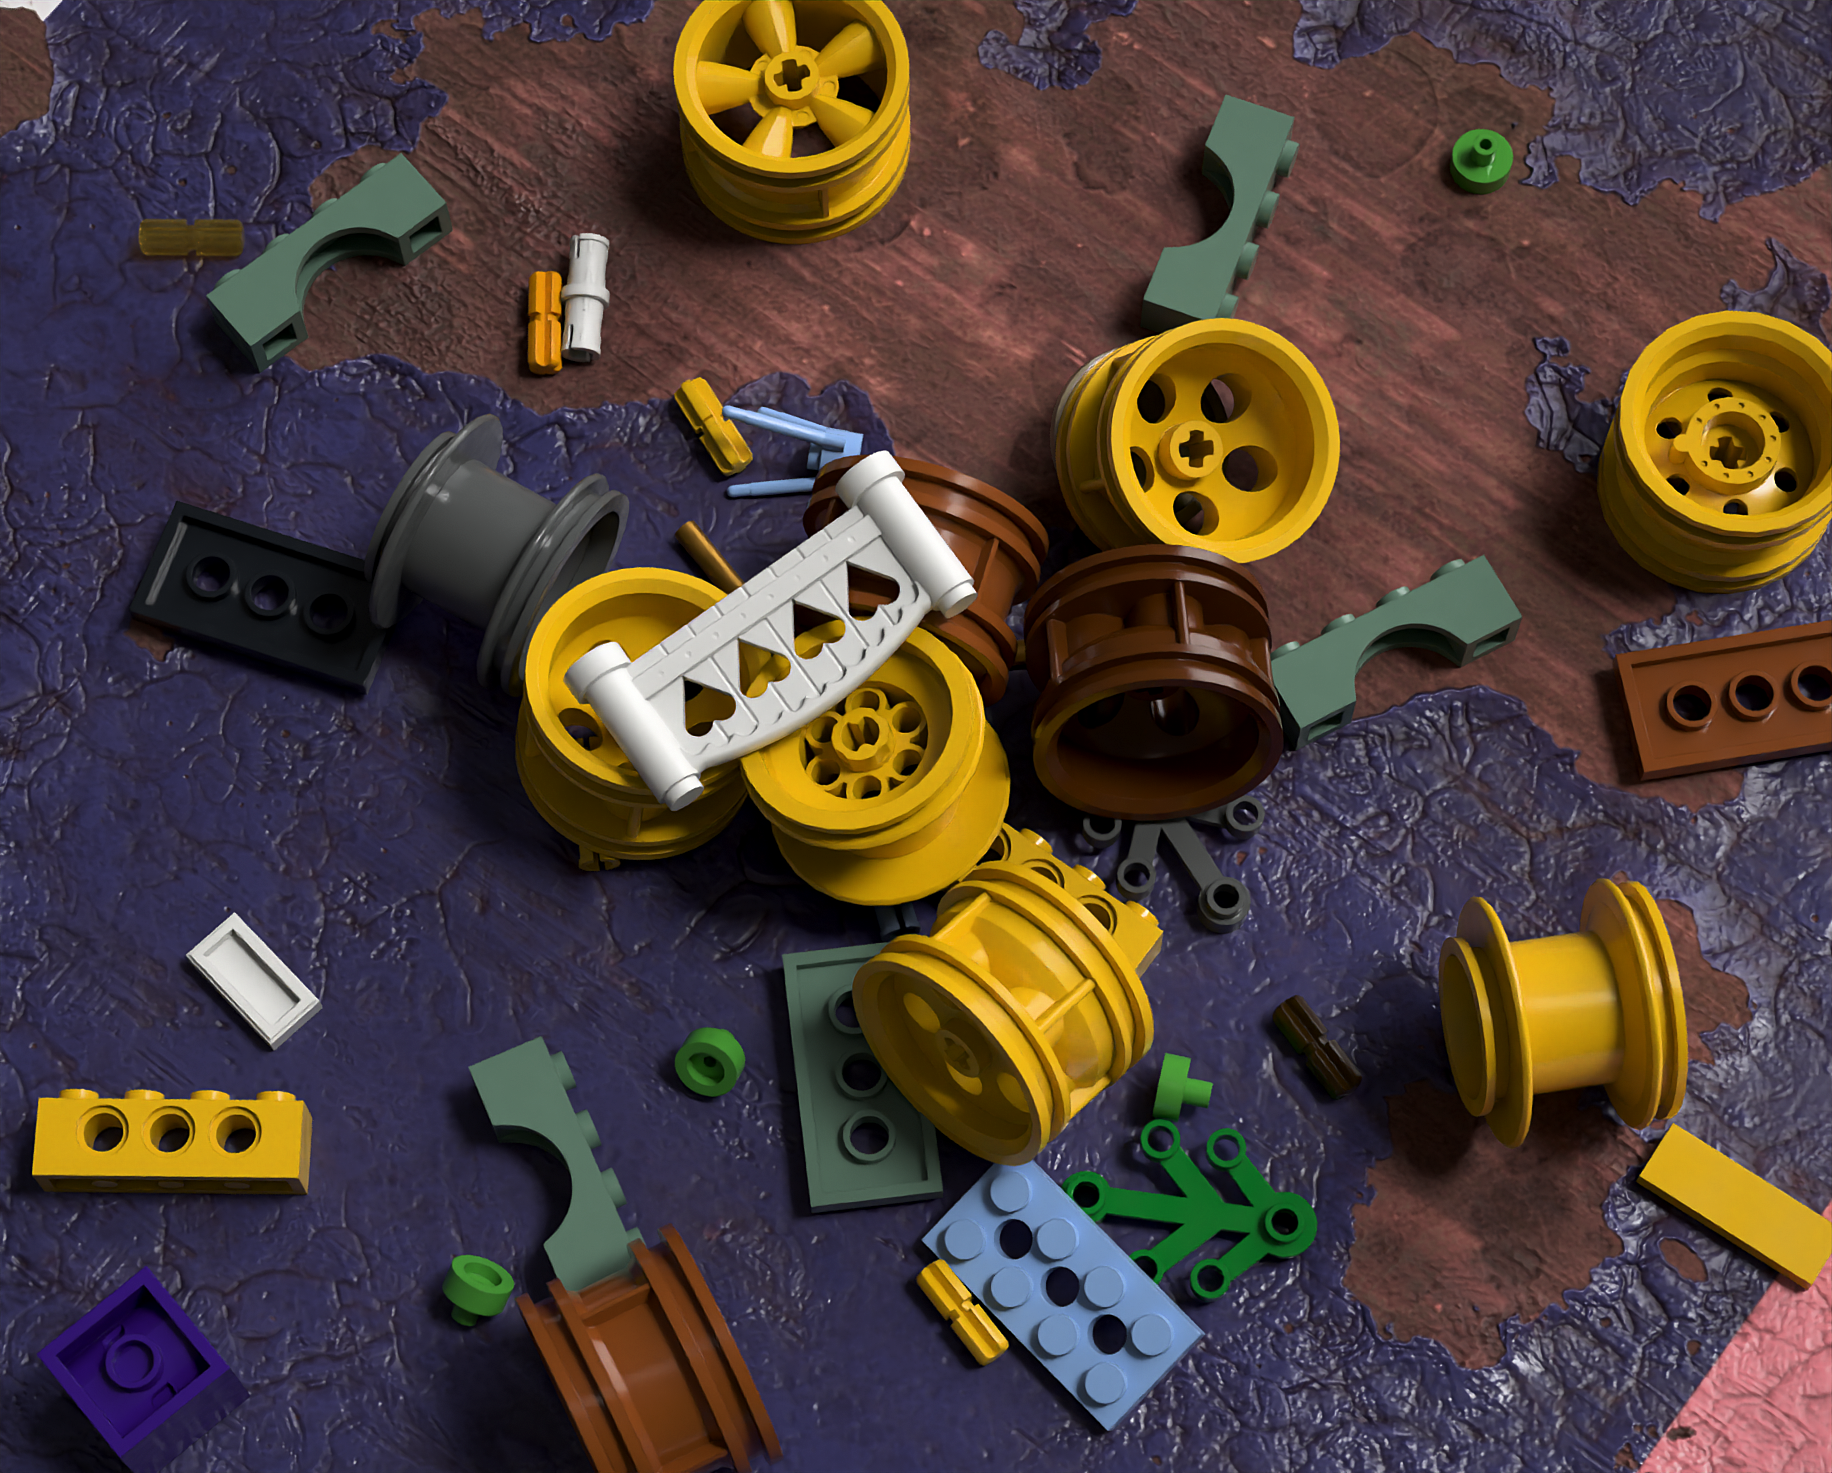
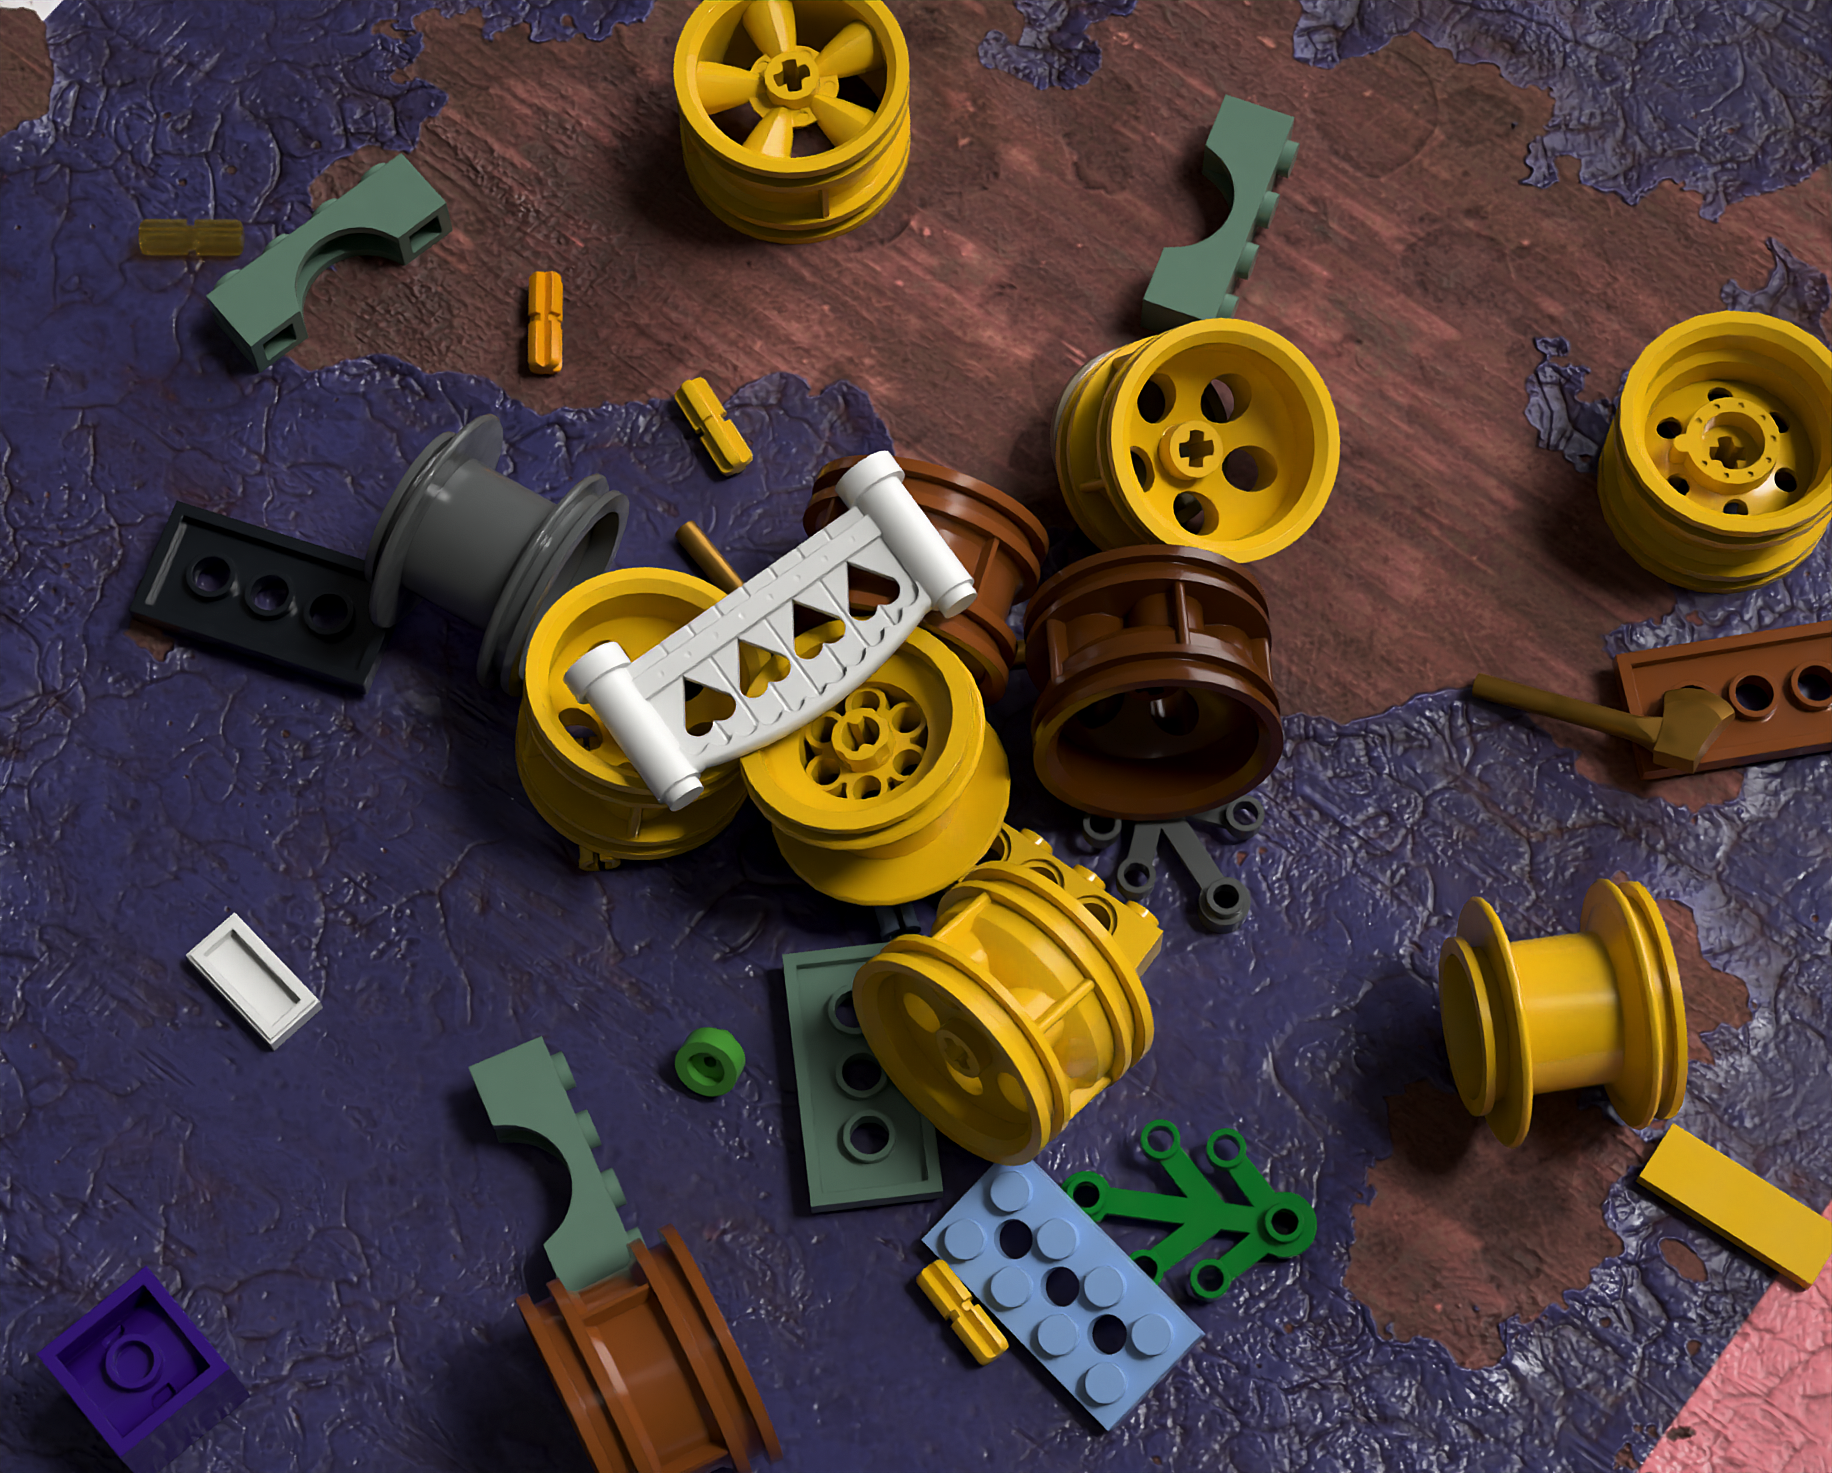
(271, 1165): yellow brick -> none
(476, 1288): bright green tile -> none
(585, 297): white pin -> none
(825, 447): light blue plant -> none
(1177, 1088): bright green tile -> none
(1325, 1057): dark brown piece -> none
(1455, 614): sand green arch -> none
(1481, 161): bright green tile -> none
(1677, 739): none -> pearl gold piece

